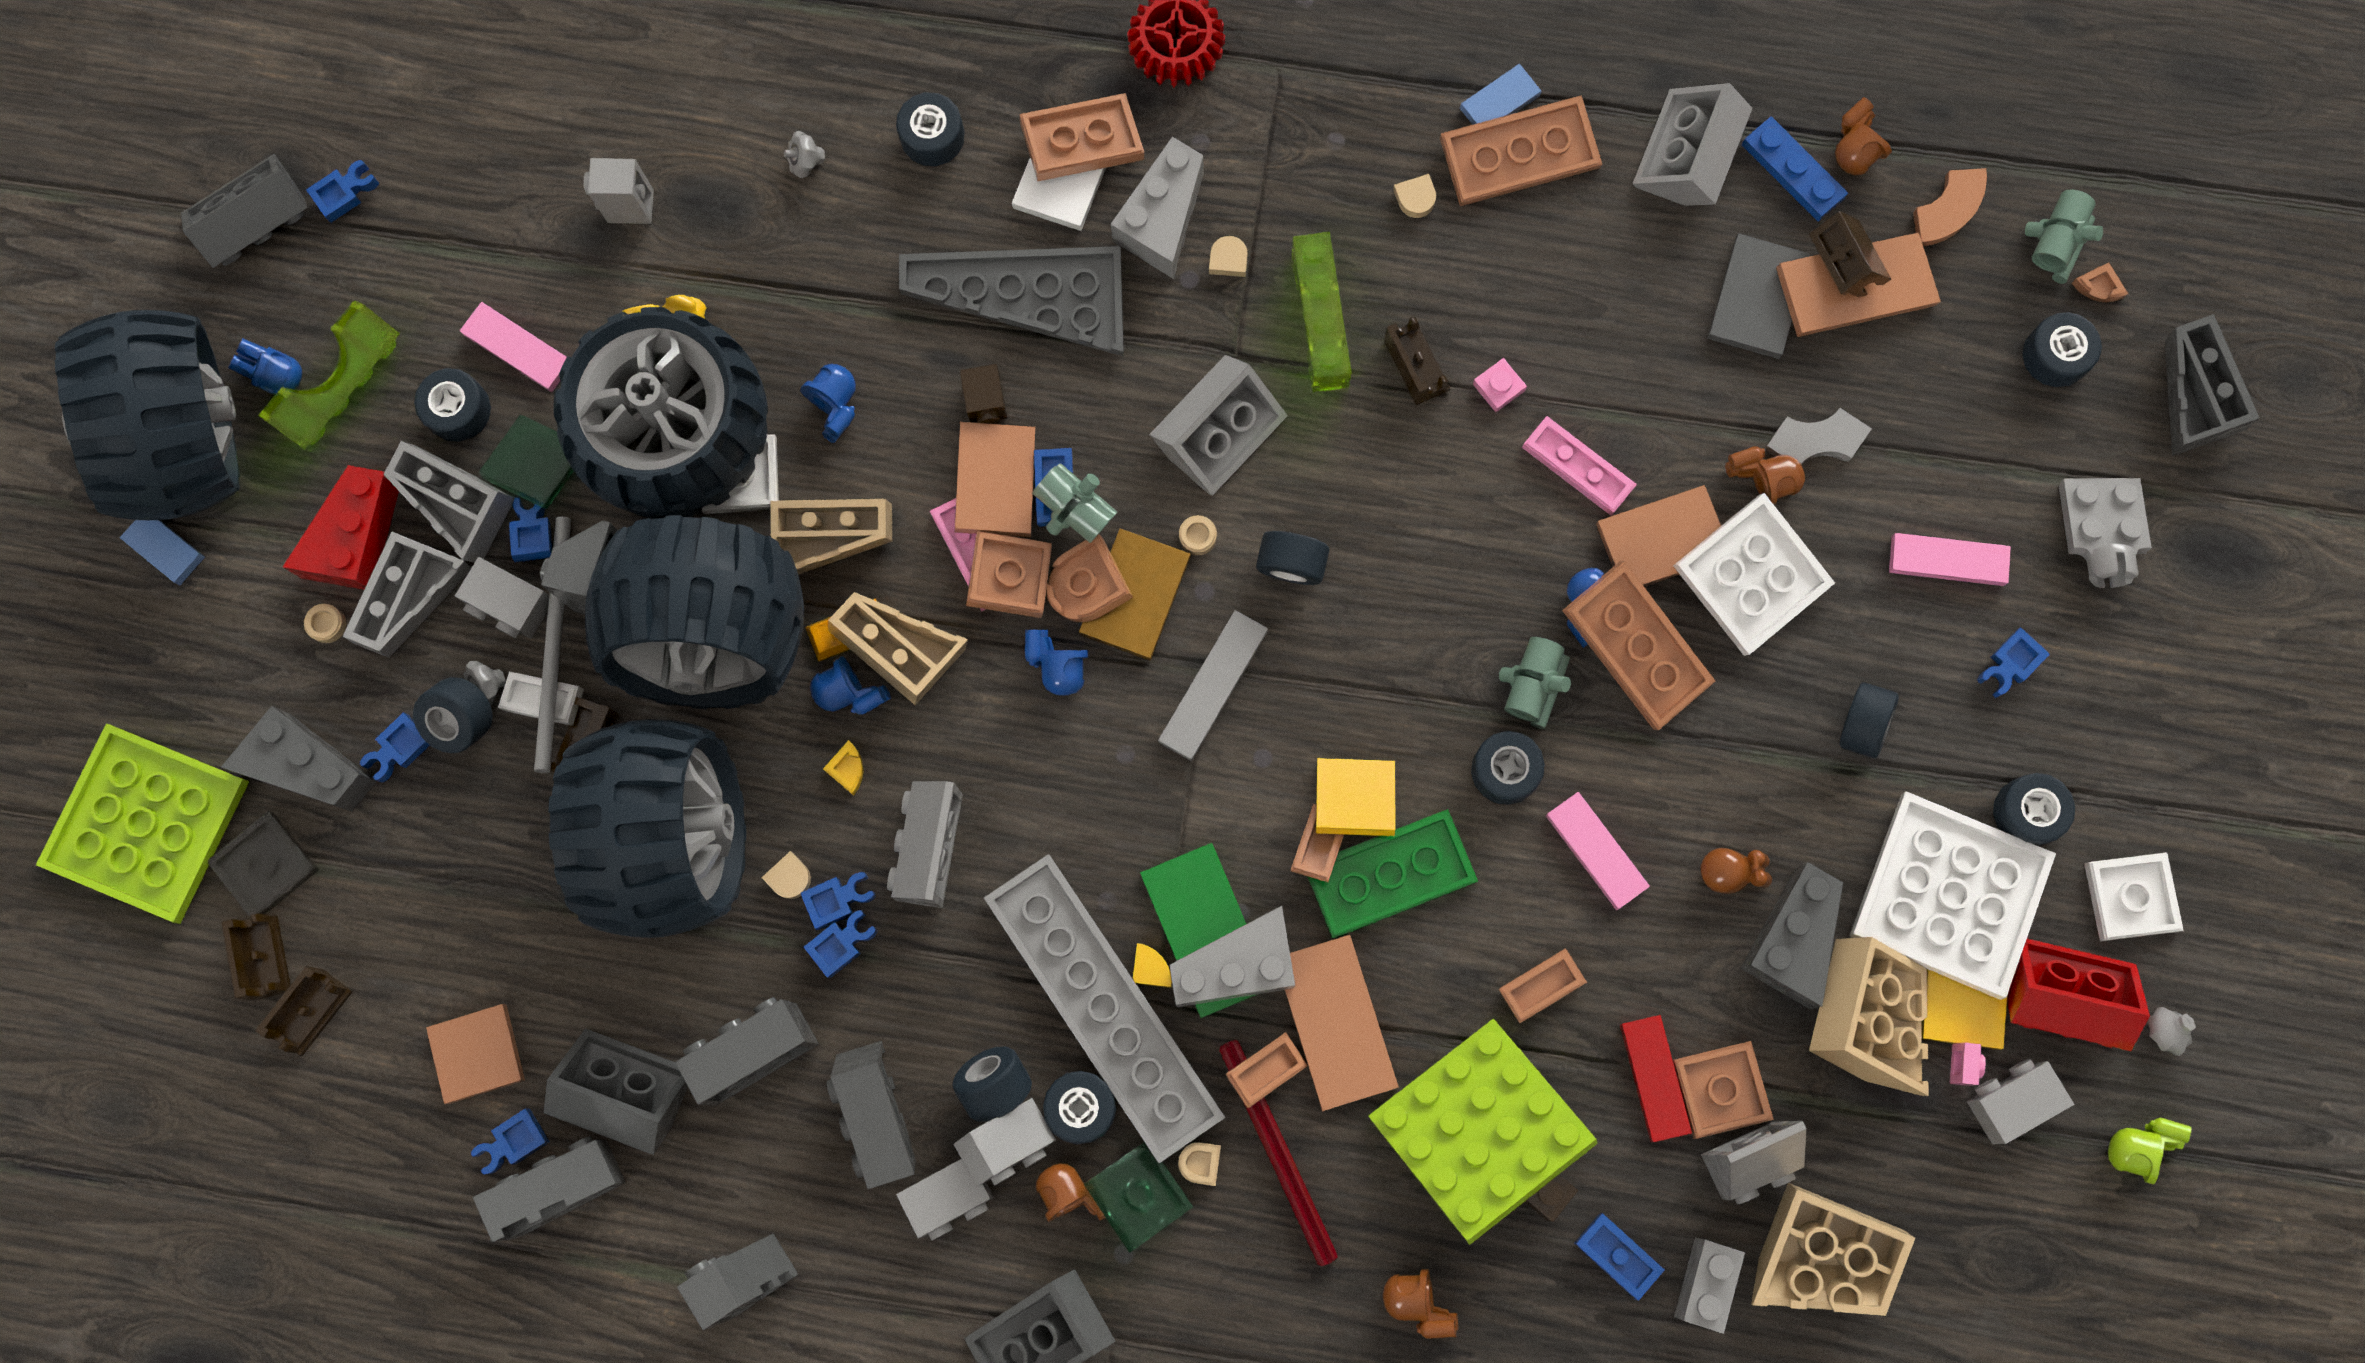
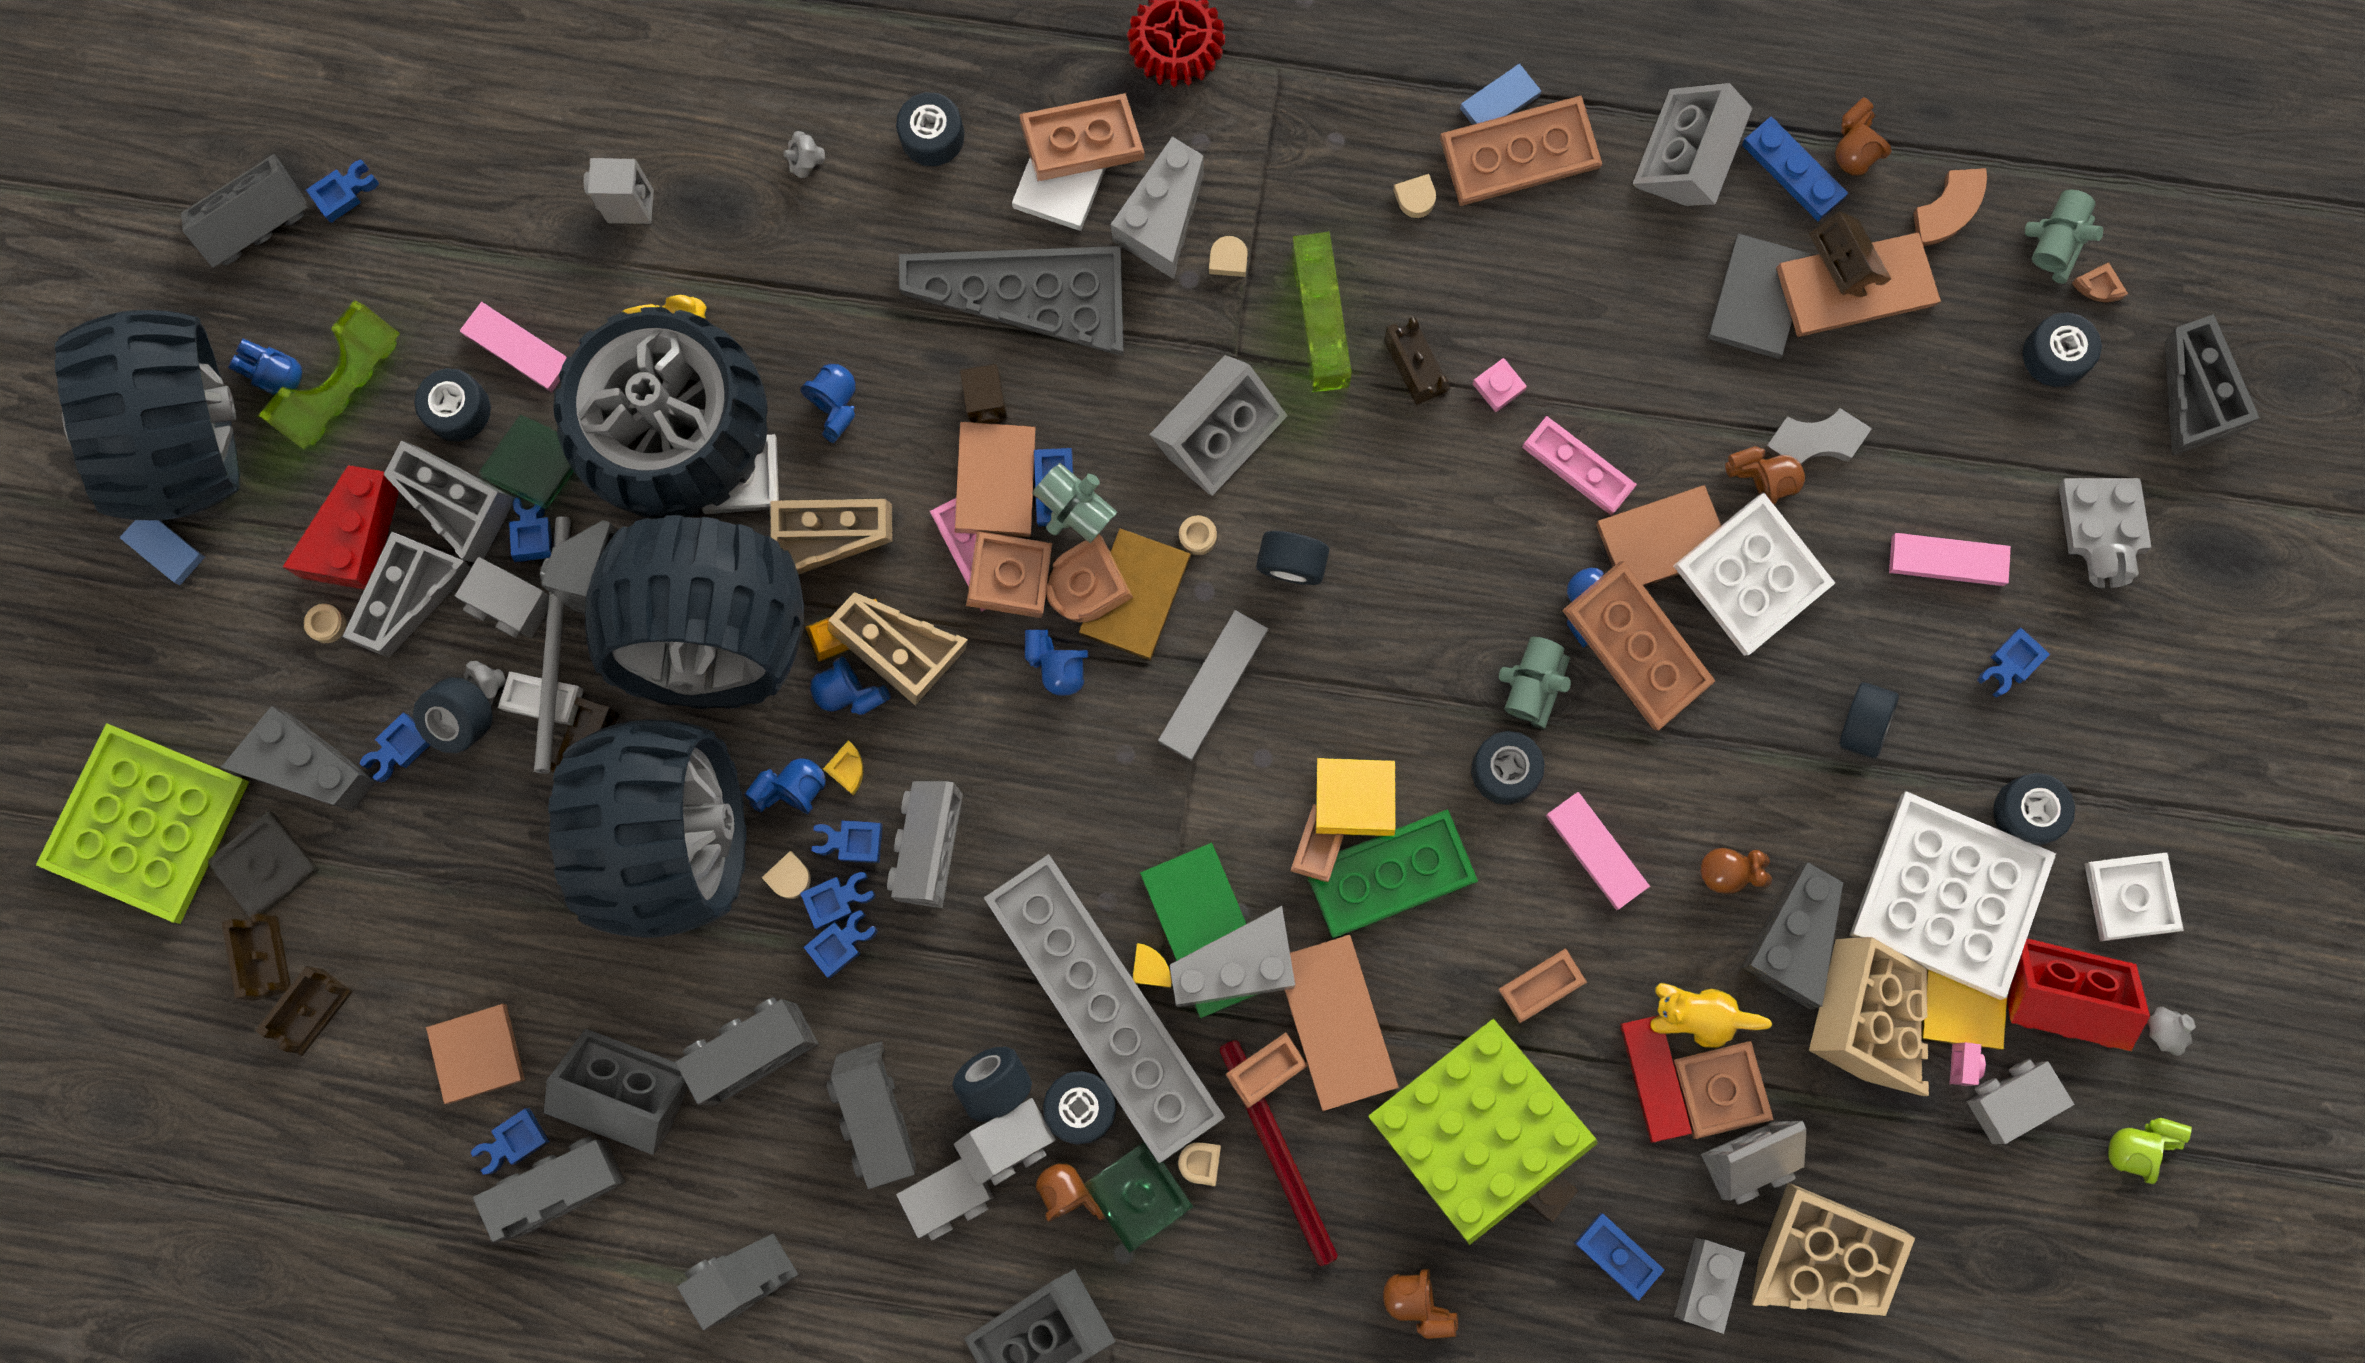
(794, 785): none -> blue piece
(855, 842): none -> blue plate
(1708, 1015): none -> yellow animal

